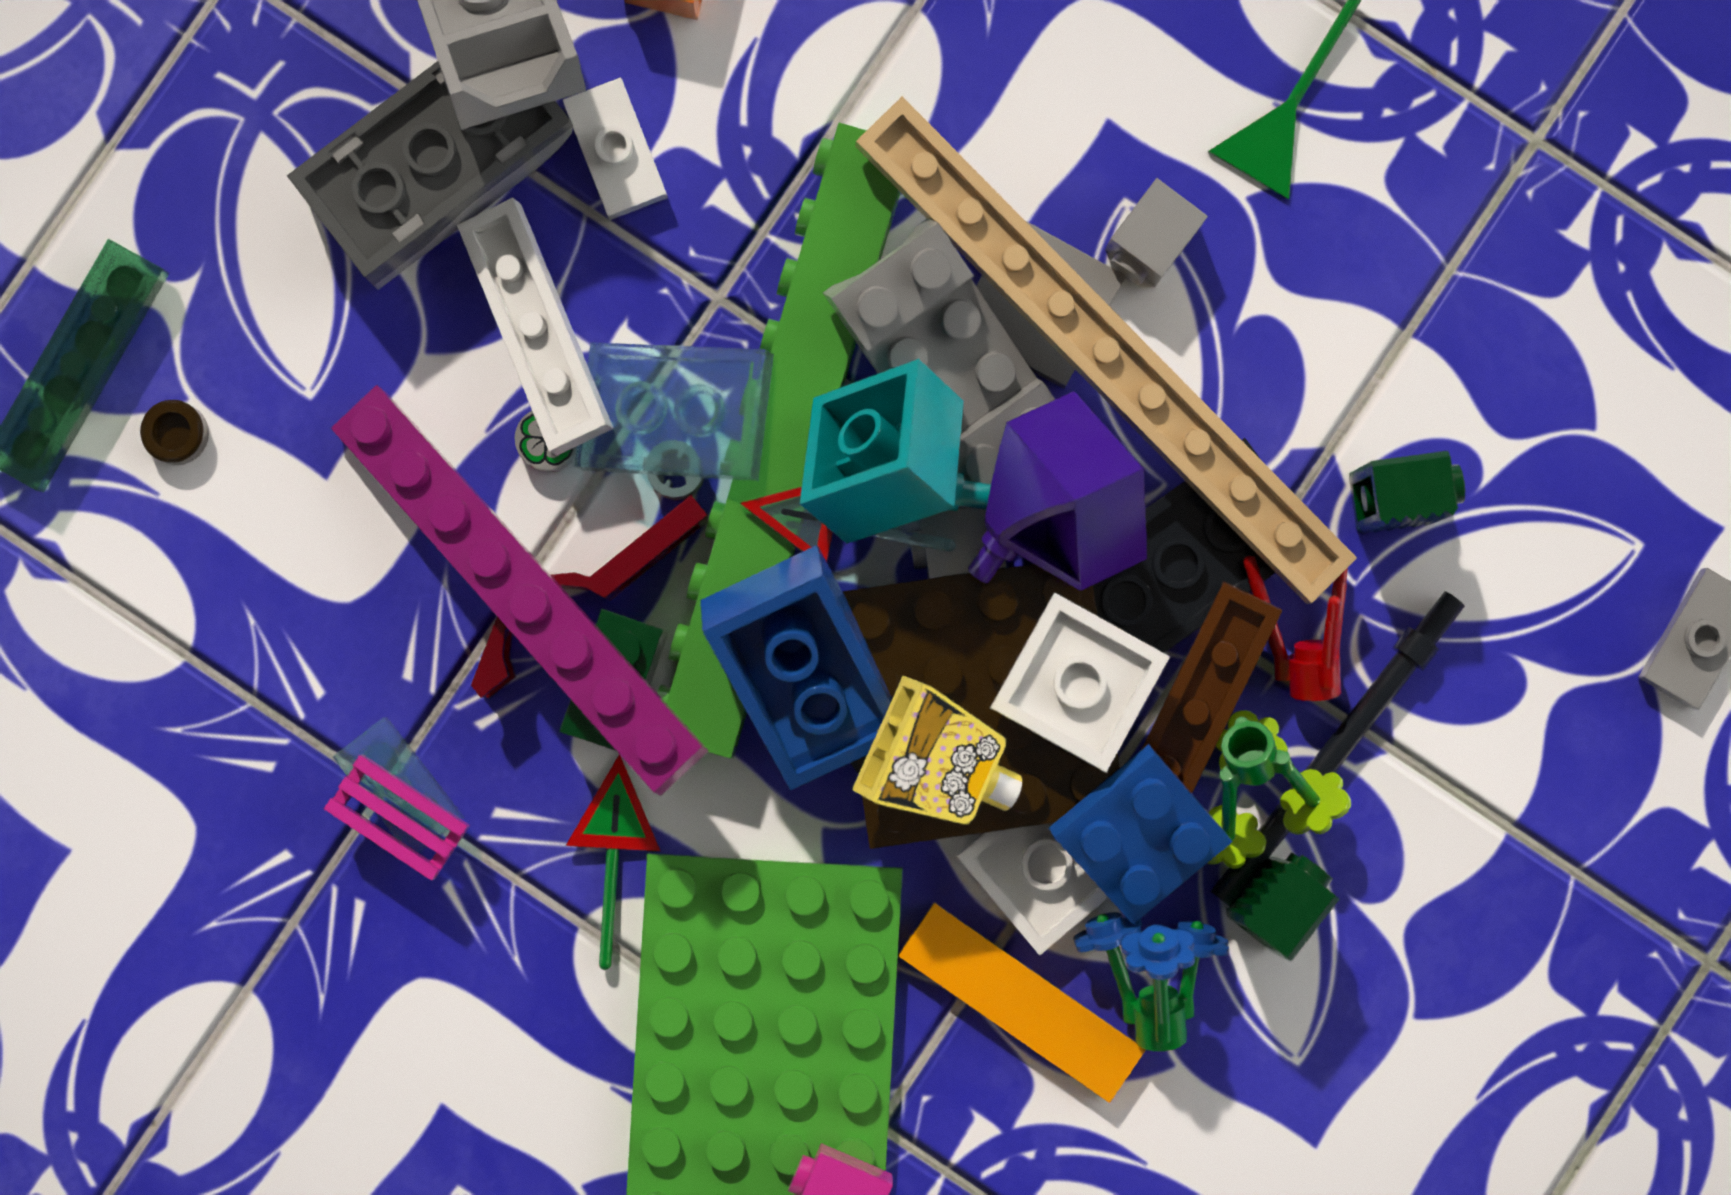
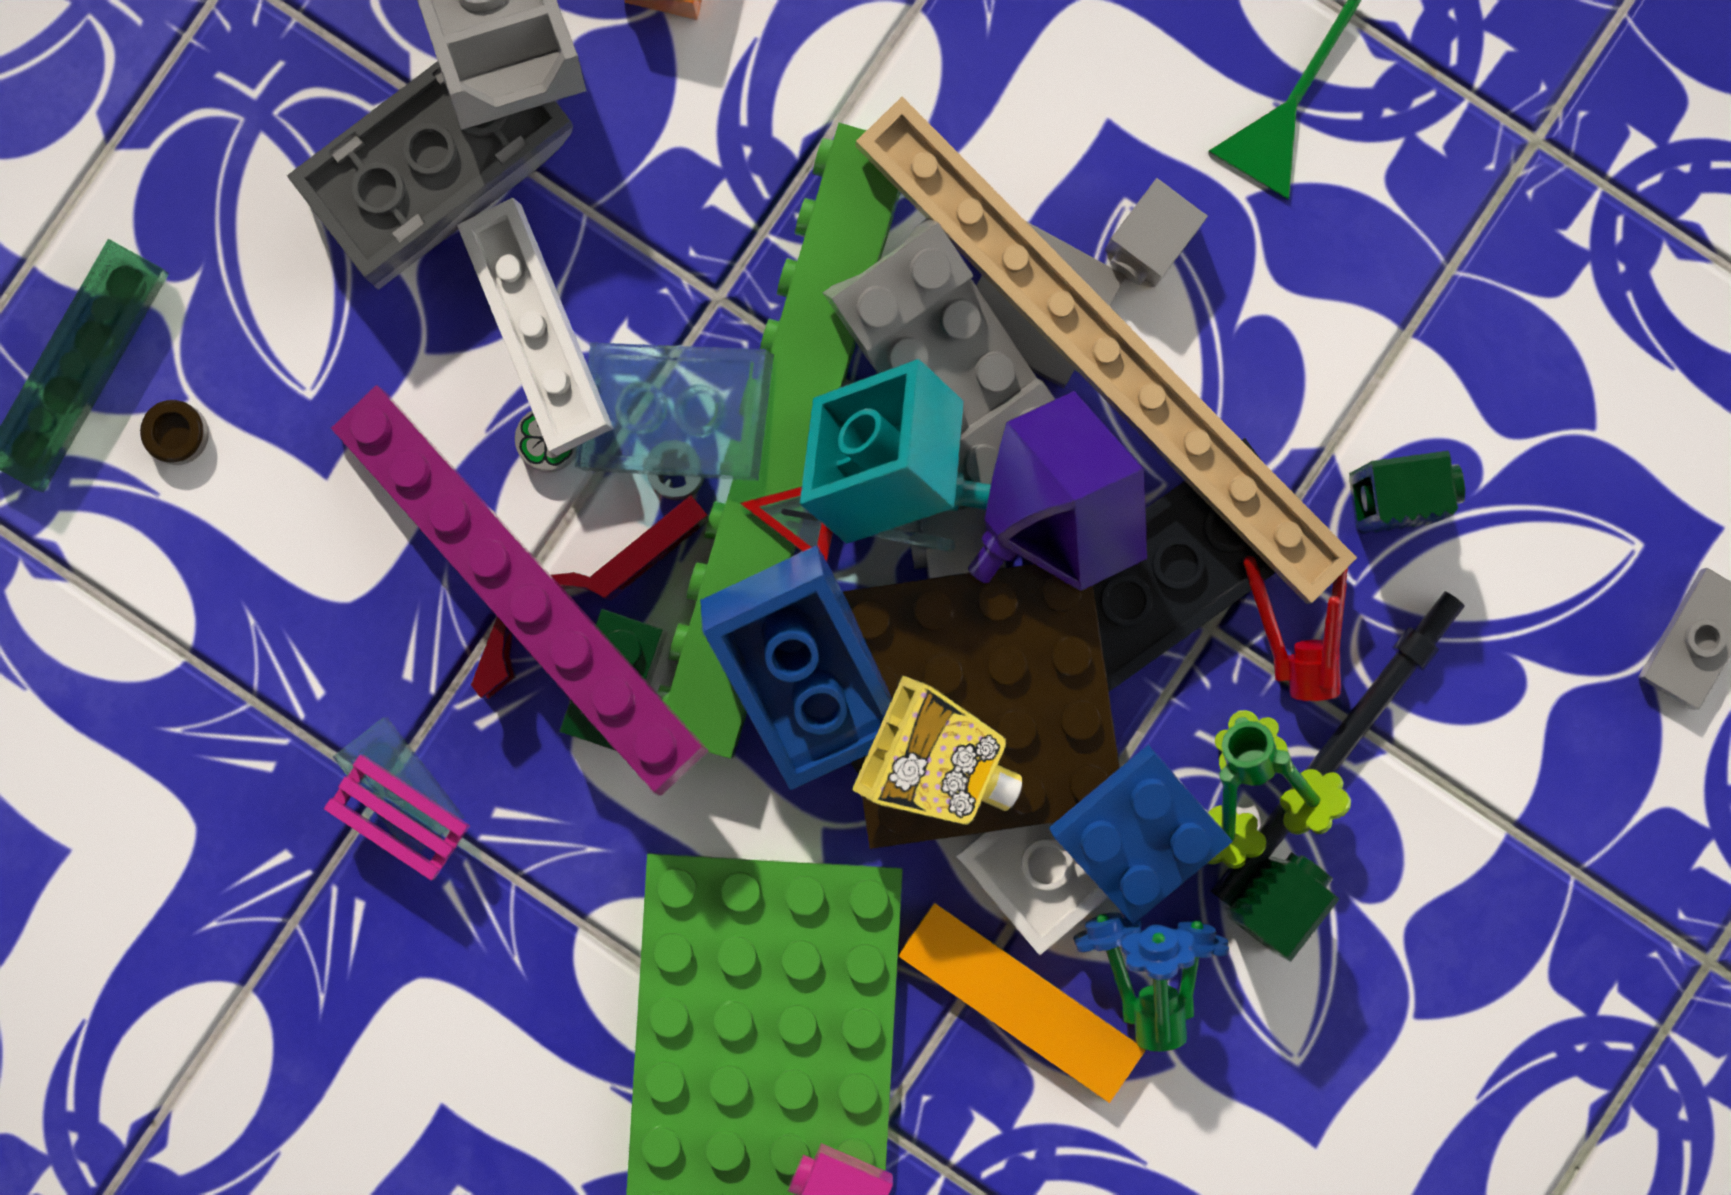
(615, 148): white plate -> none
(615, 823): piece -> none
(1079, 682): white plate -> none
(1211, 681): reddish brown plate -> none

